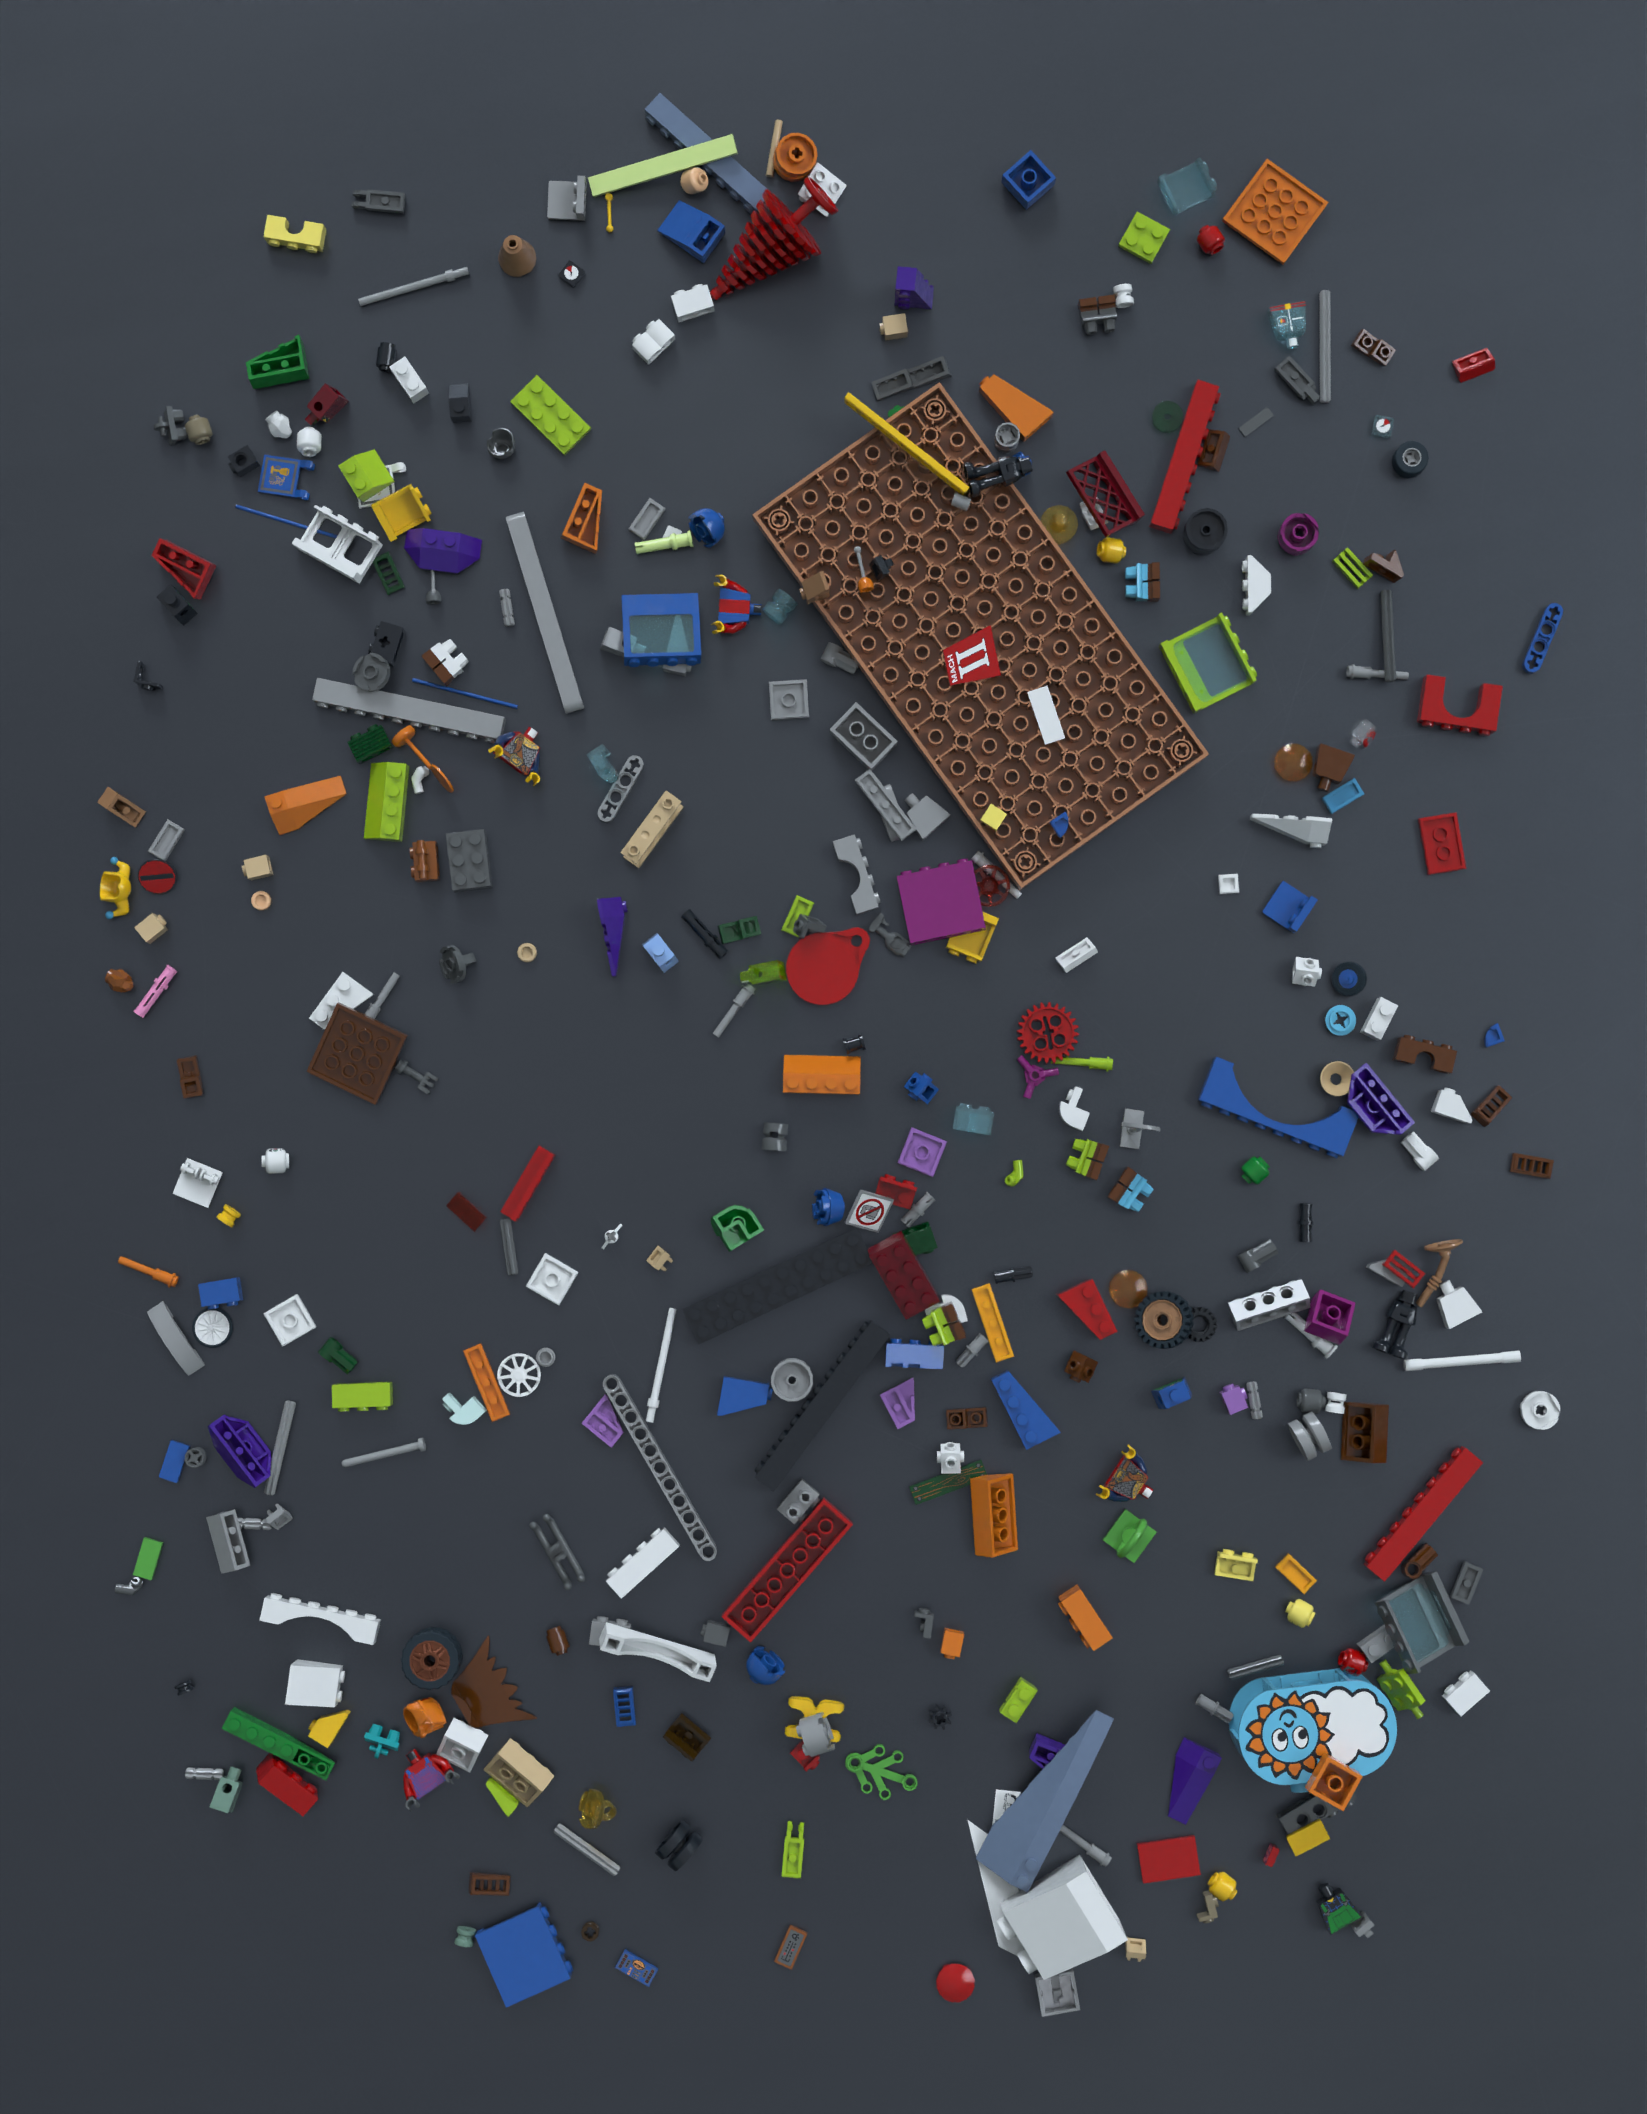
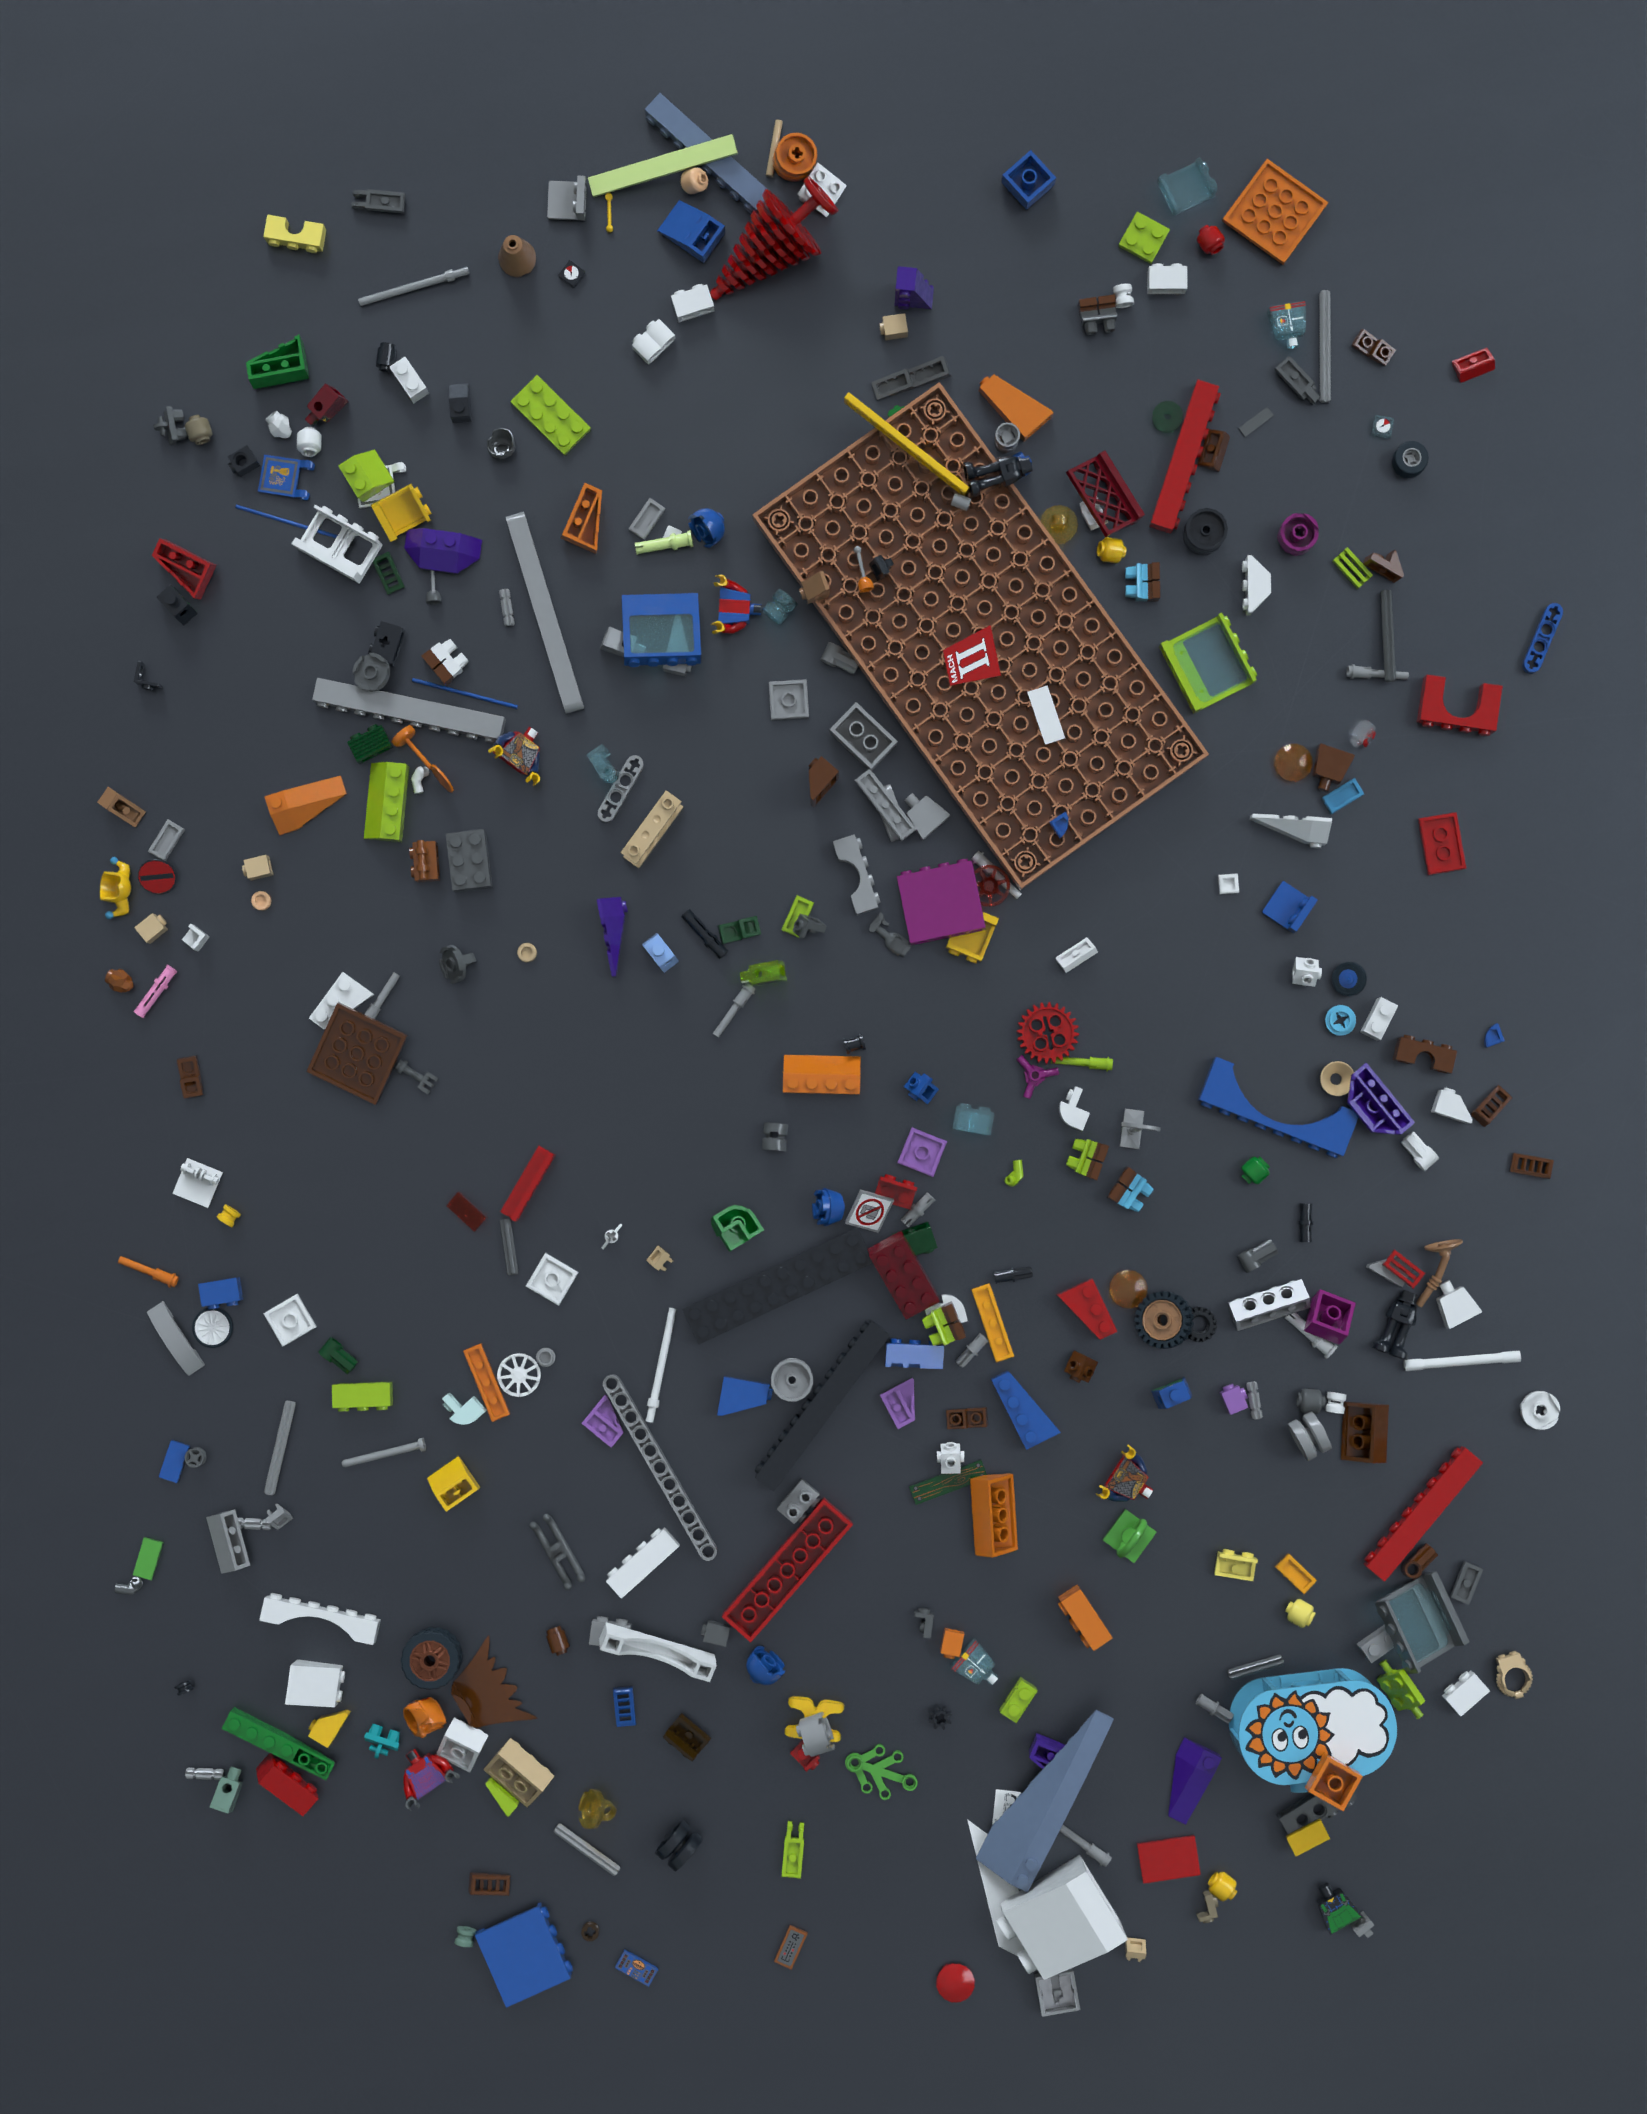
(195, 938): none -> white panel
(241, 1449): dark purple wedge -> none
(275, 1161): white head -> none
(452, 1483): none -> yellow slope
(821, 779): none -> reddish brown slope
(826, 965): red piece -> none
(975, 1664): none -> clear light blue torso
(993, 817): light yellow tile -> none
(1167, 279): none -> white brick
(1271, 1855): red tile -> none
(1352, 1662): red head -> none
(1508, 1662): none -> tan piece

